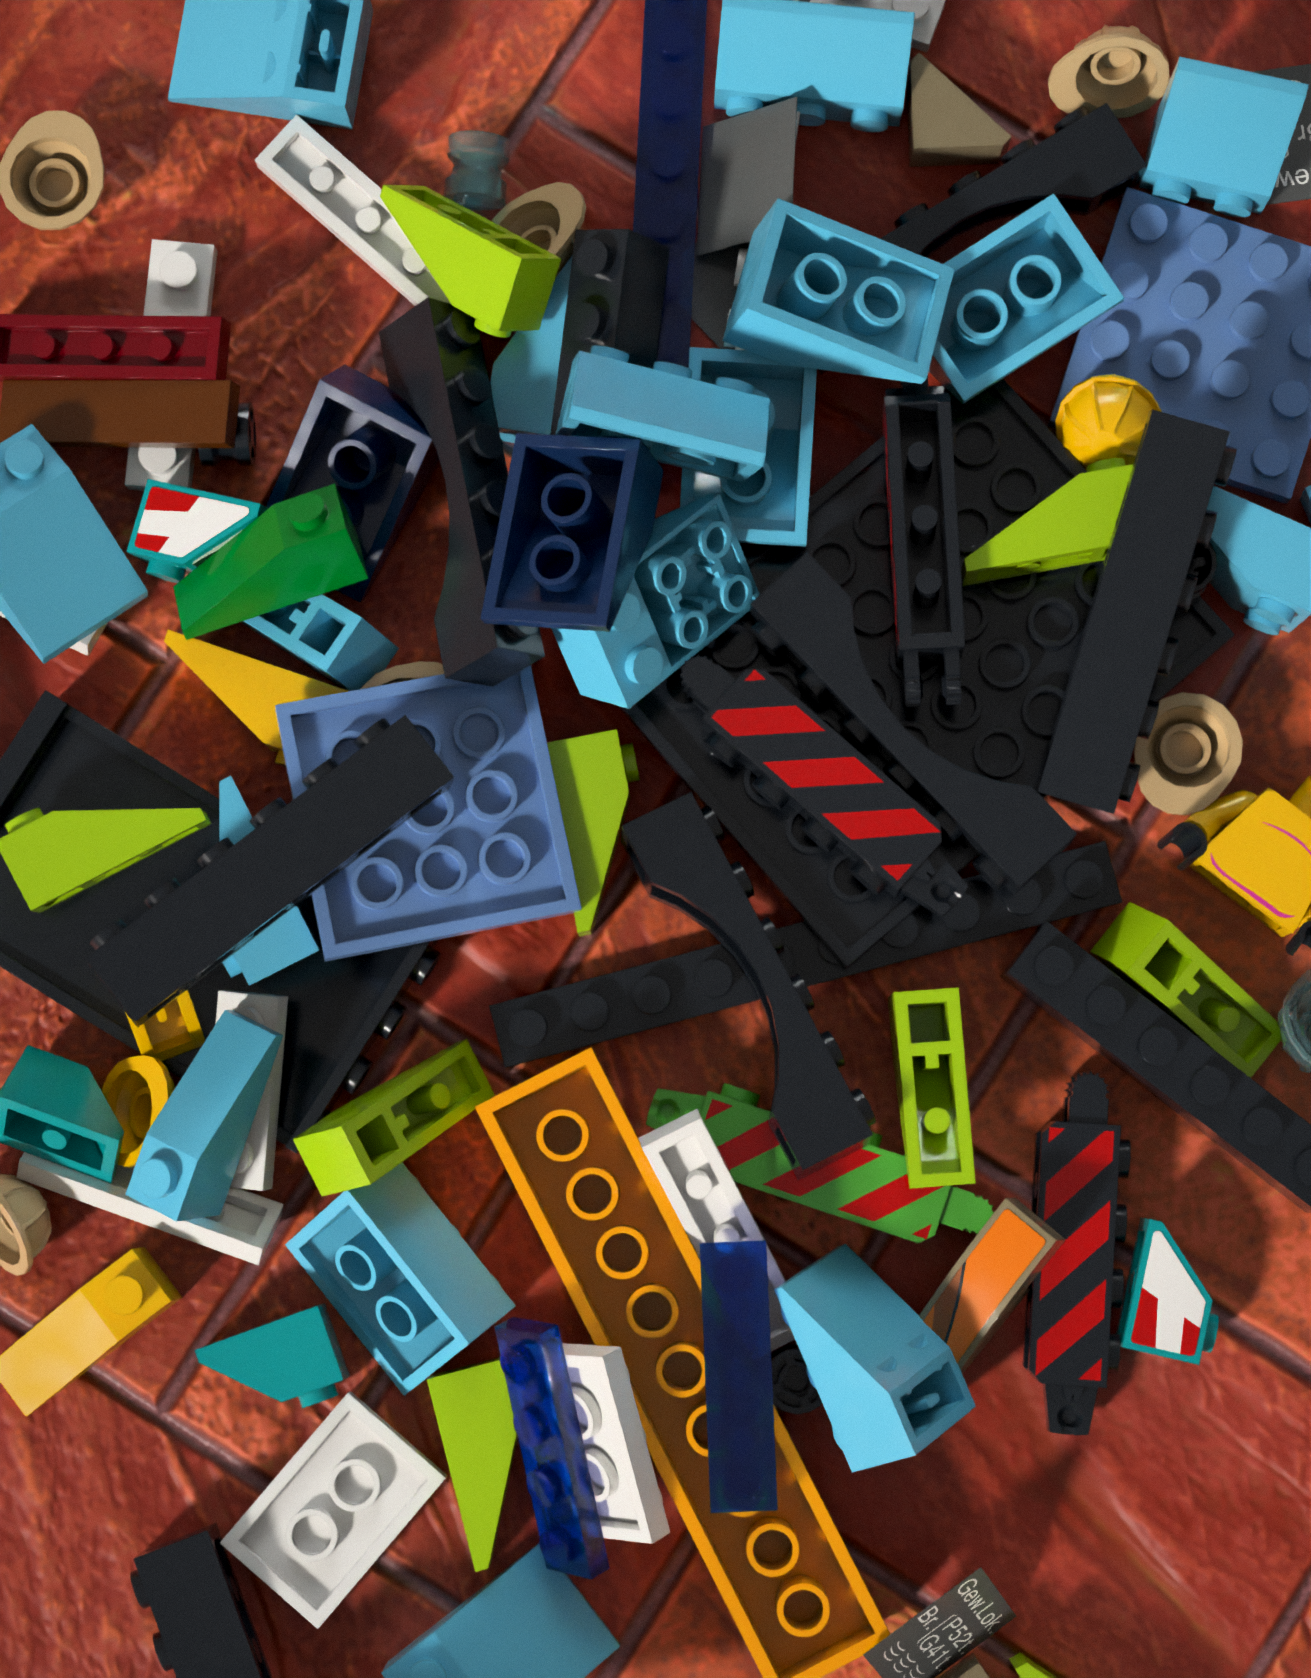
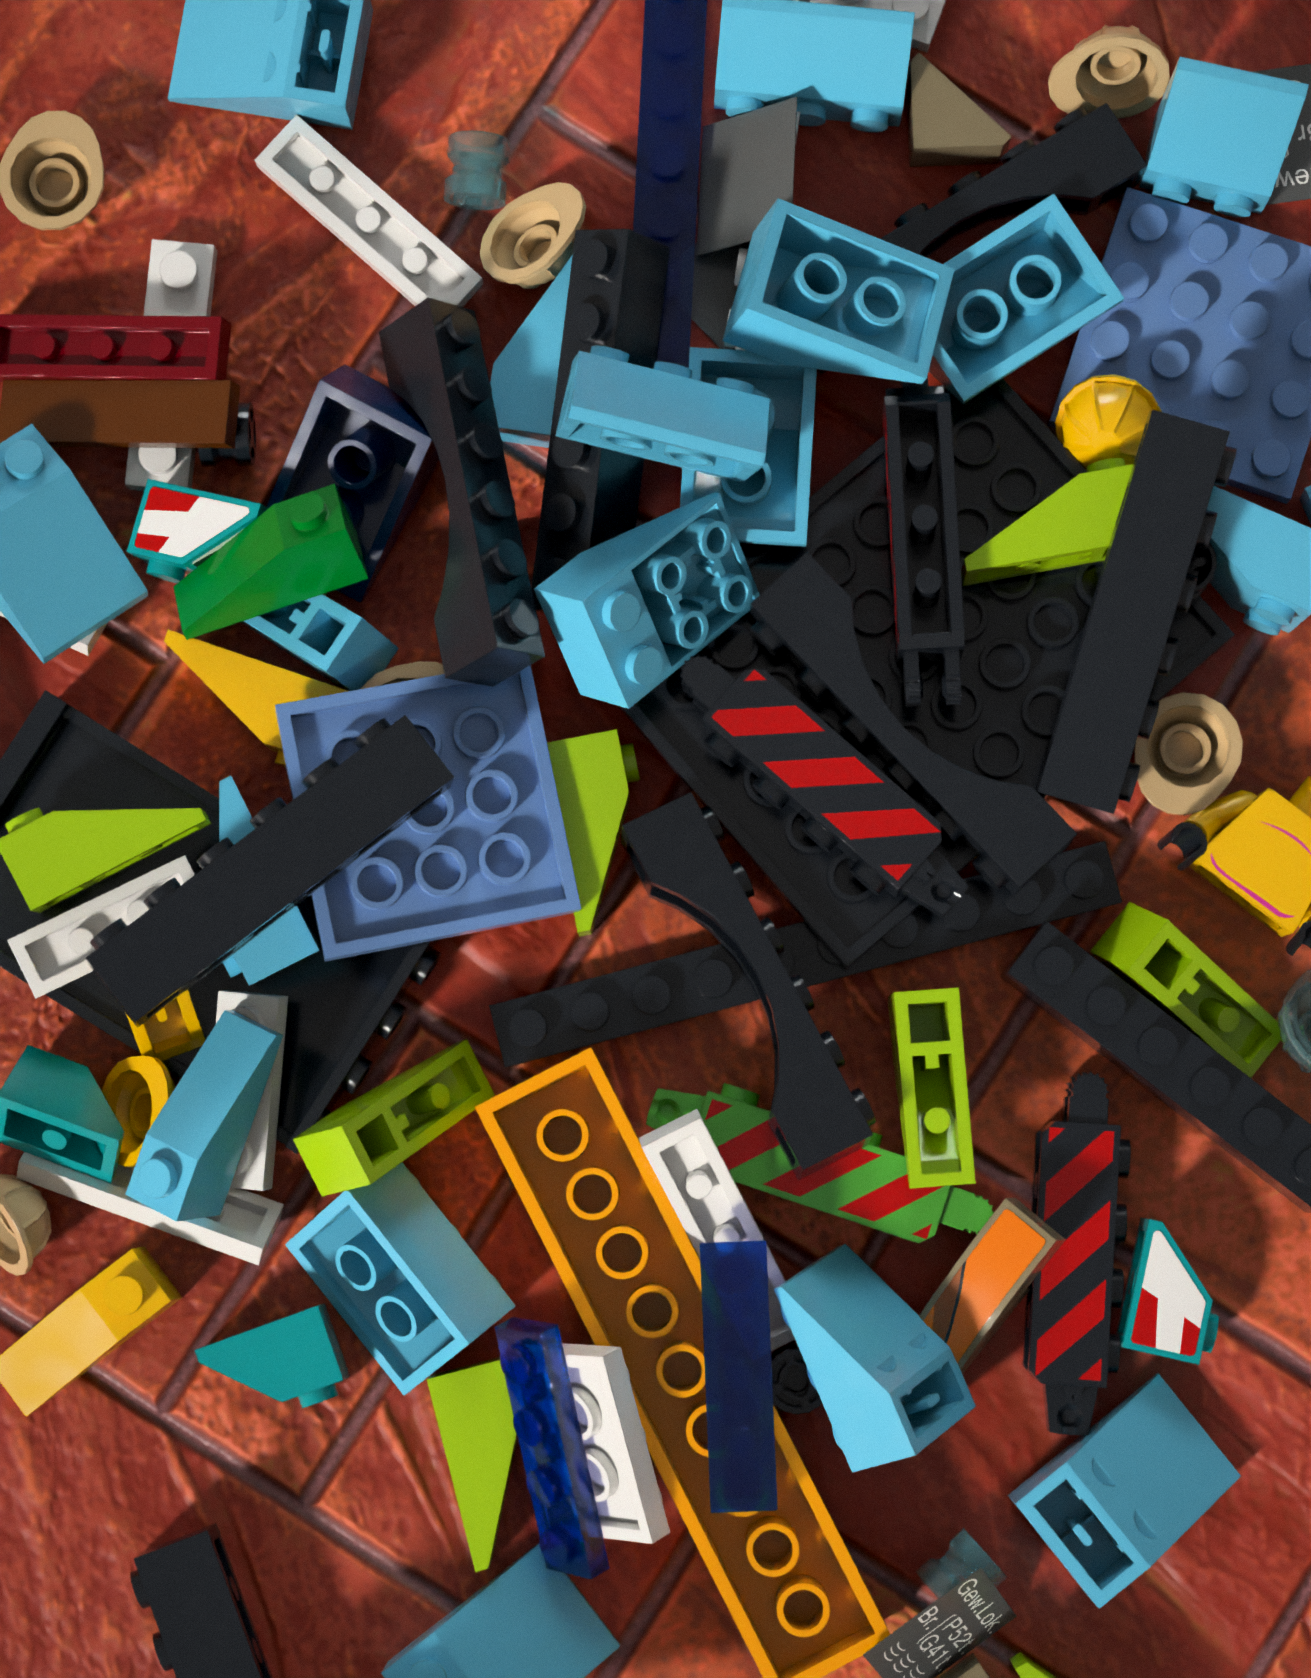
(58, 948): none -> white plate
(333, 1509): white plate -> none
(476, 261): lime slope -> none
(571, 531): dark blue slope -> none
(957, 1564): none -> clear light blue wheel
(1125, 1490): none -> medium azure slope

